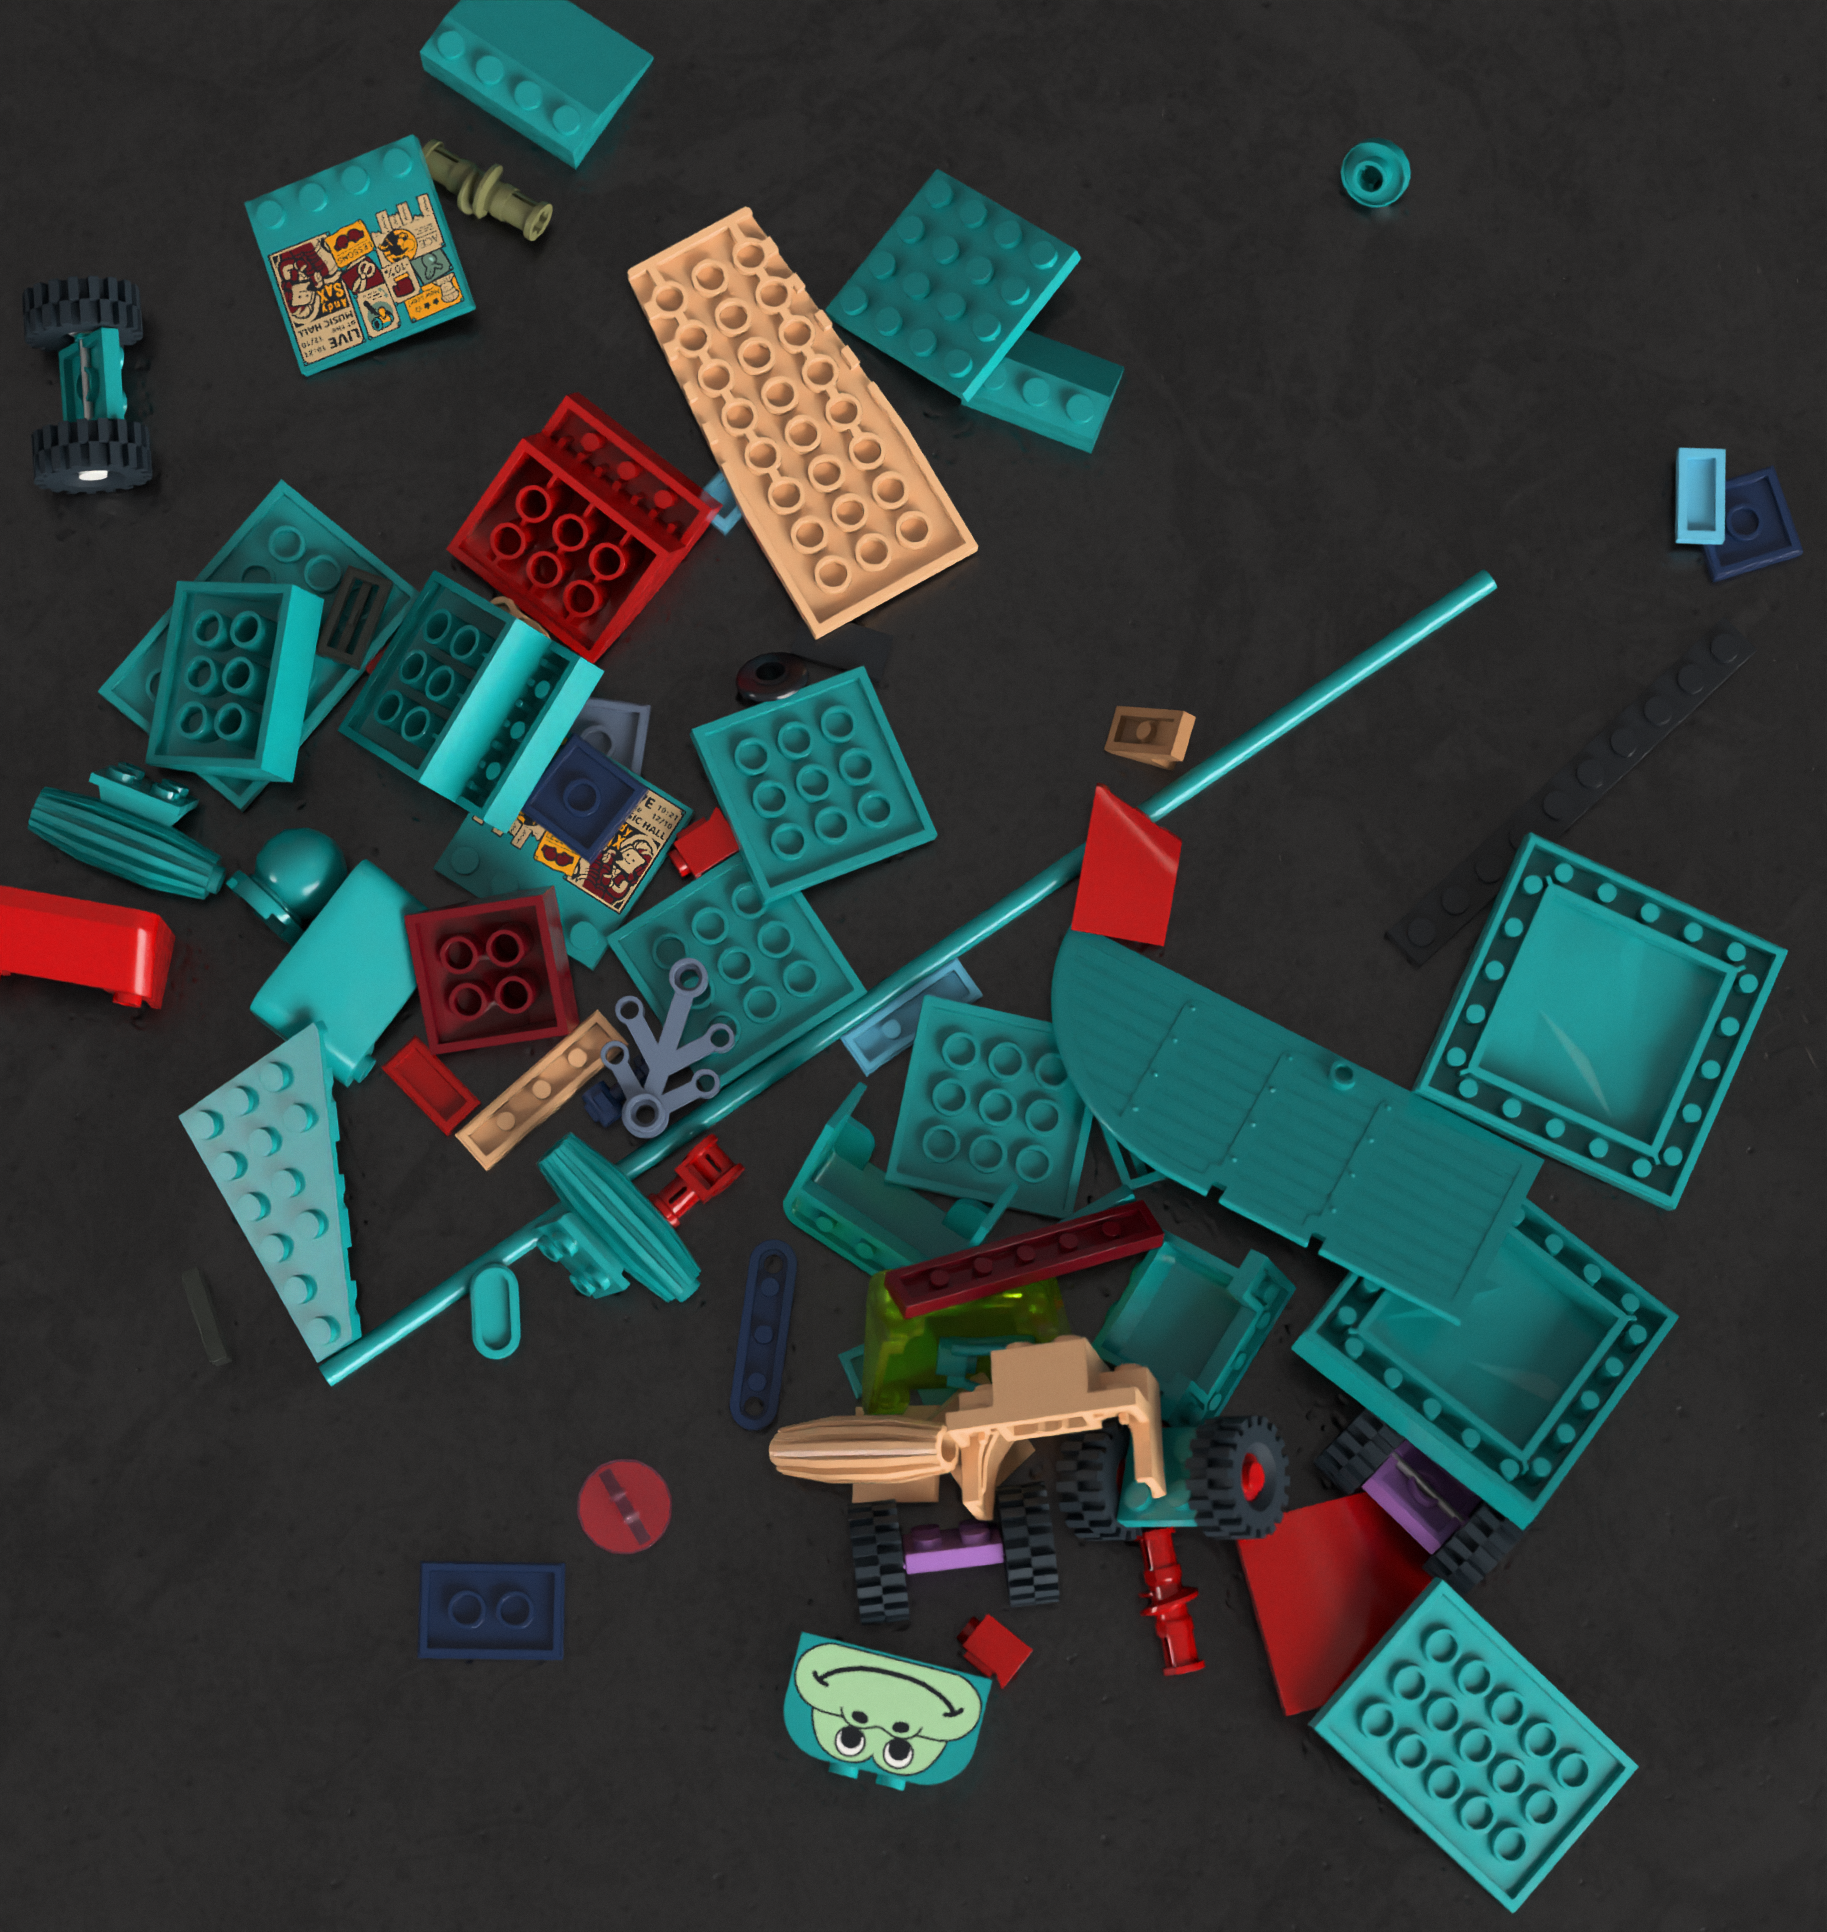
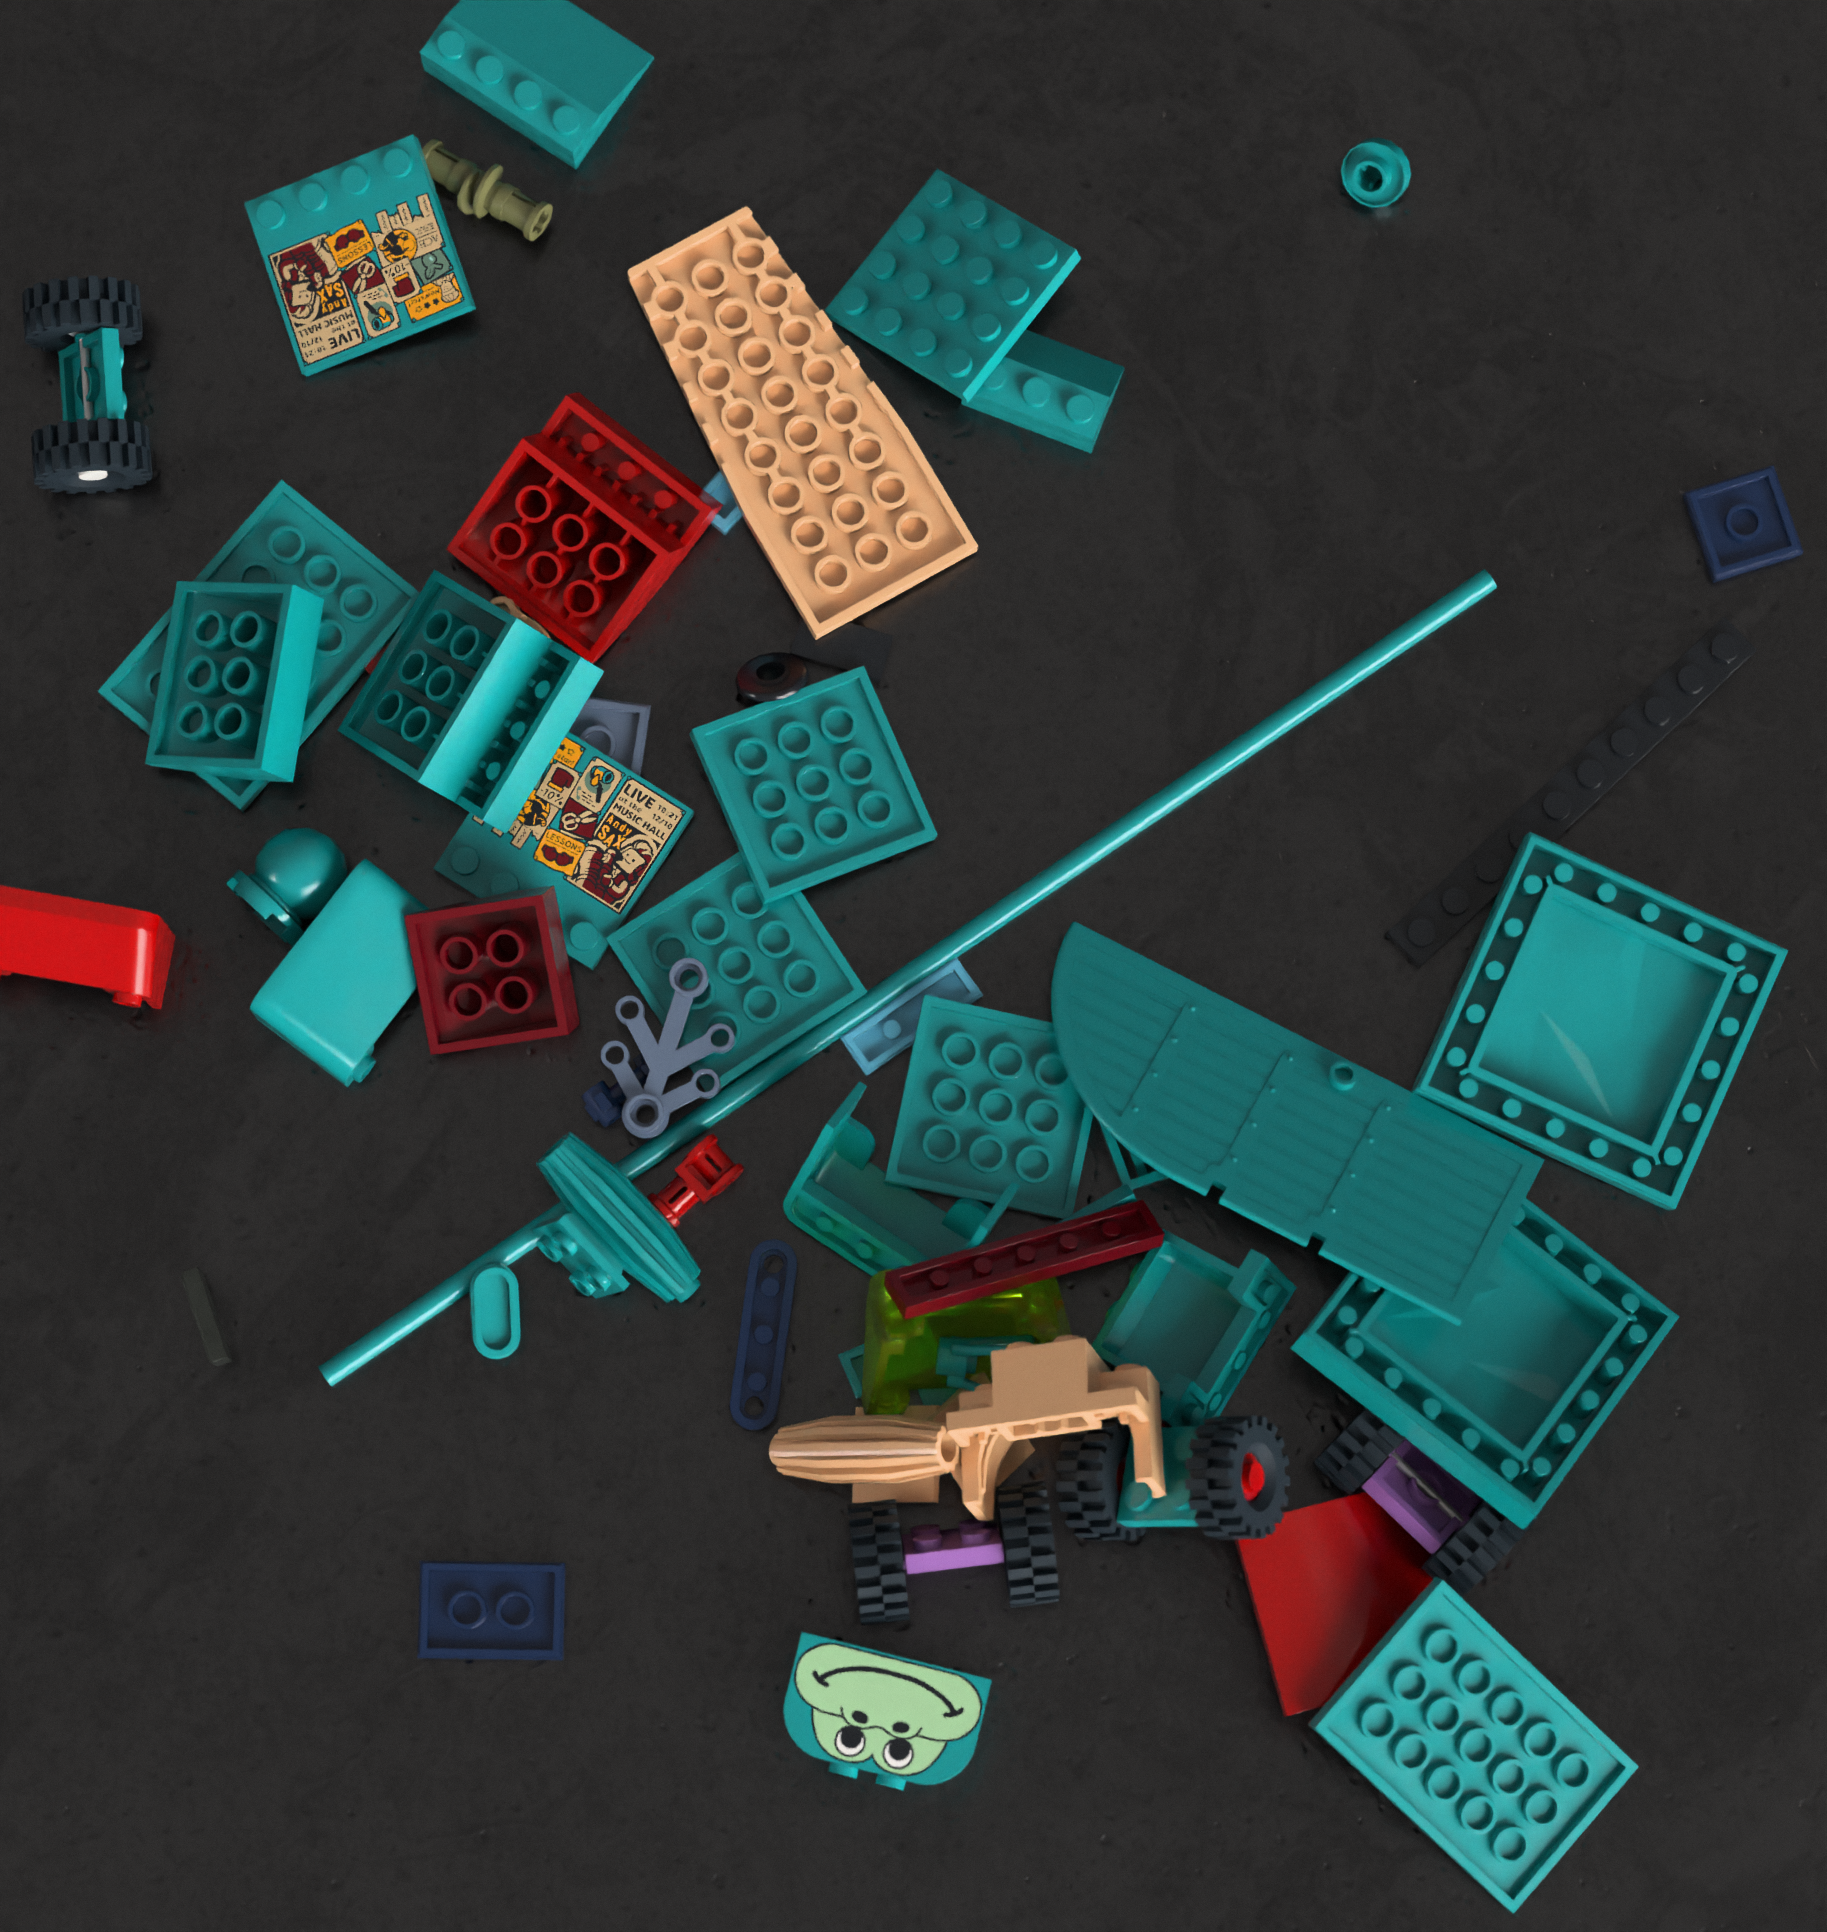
(130, 831): teal plate -> none
(276, 1164): teal wing -> none
(340, 654): pearl dark grey tile -> none
(431, 1085): red tile -> none
(540, 1091): light nougat tile -> none
(583, 798): dark blue tile -> none
(624, 1506): clear pink piece -> none
(703, 845): red window -> none
(993, 1648): red window -> none
(1125, 873): red slope -> none
(1150, 735): medium nougat slope -> none
(1169, 1601): red piece -> none
(1700, 496): medium azure tile -> none

